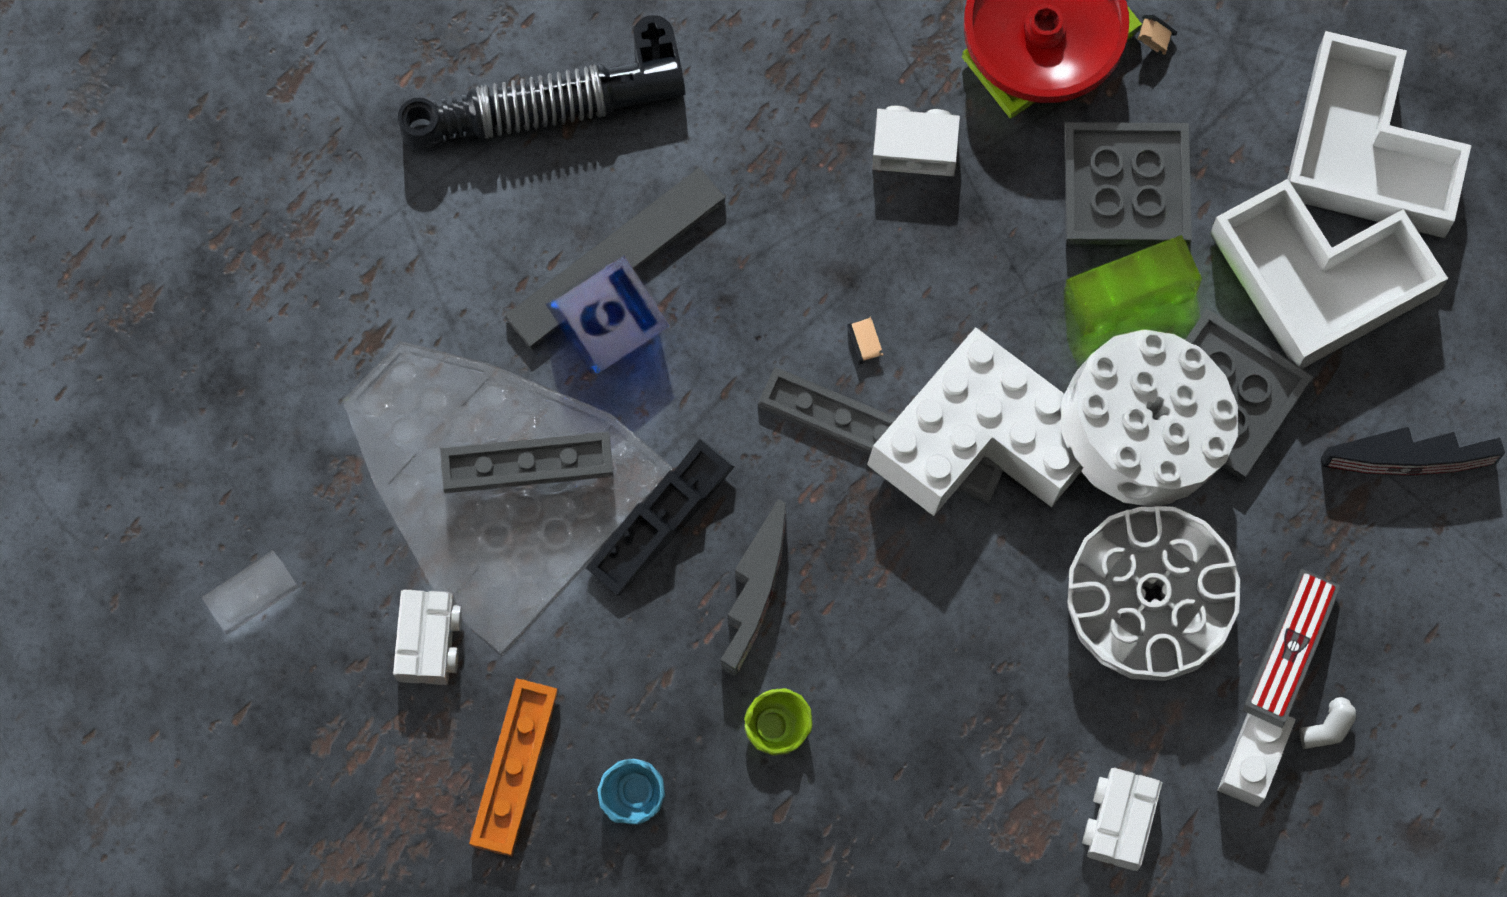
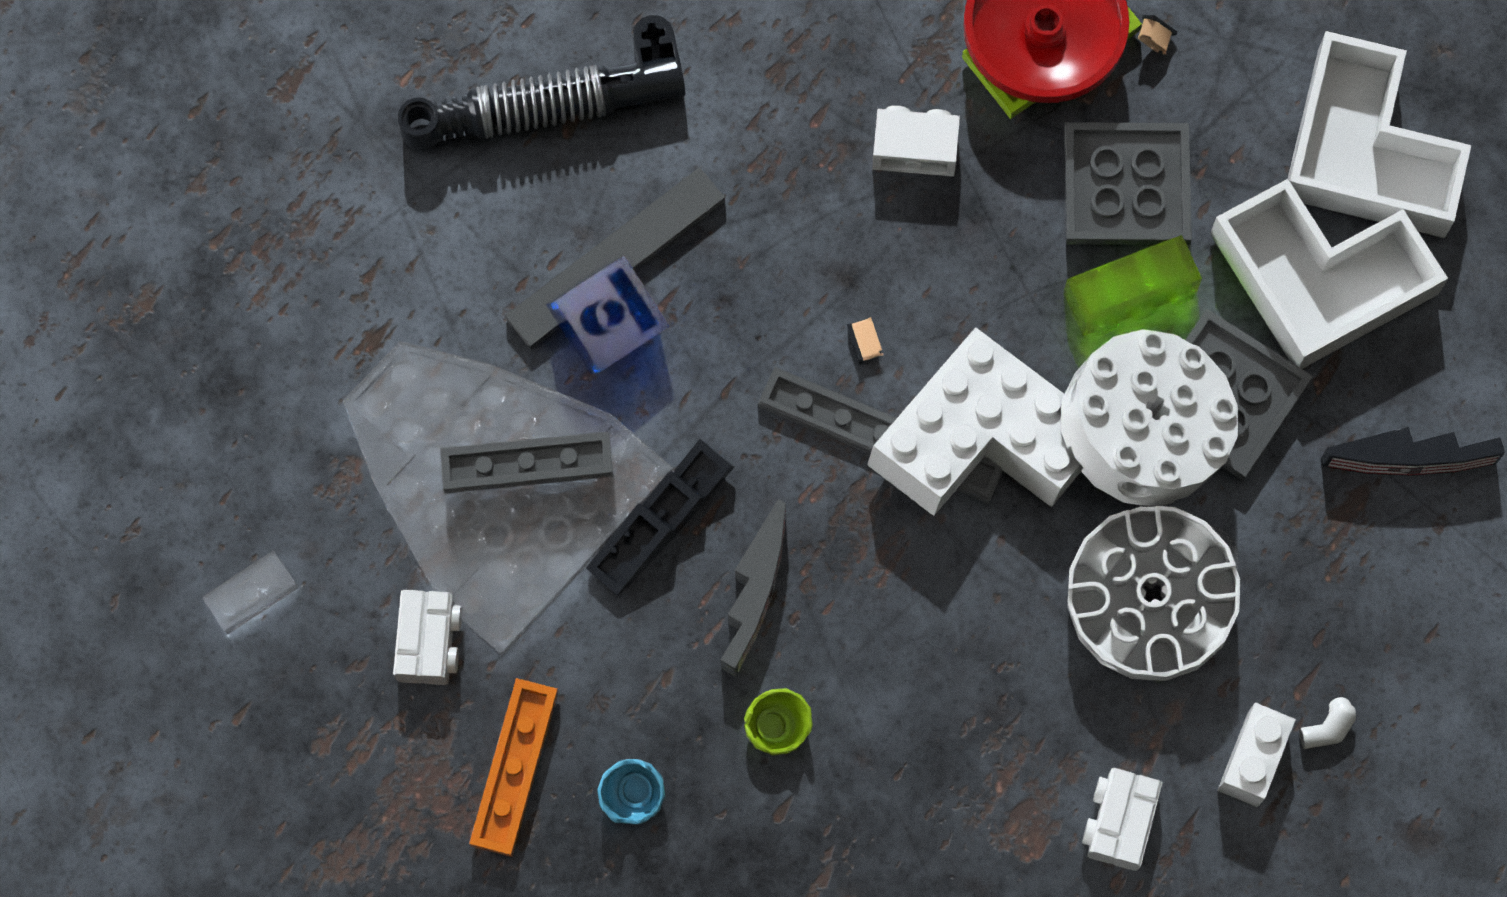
(1291, 648): slope -> none

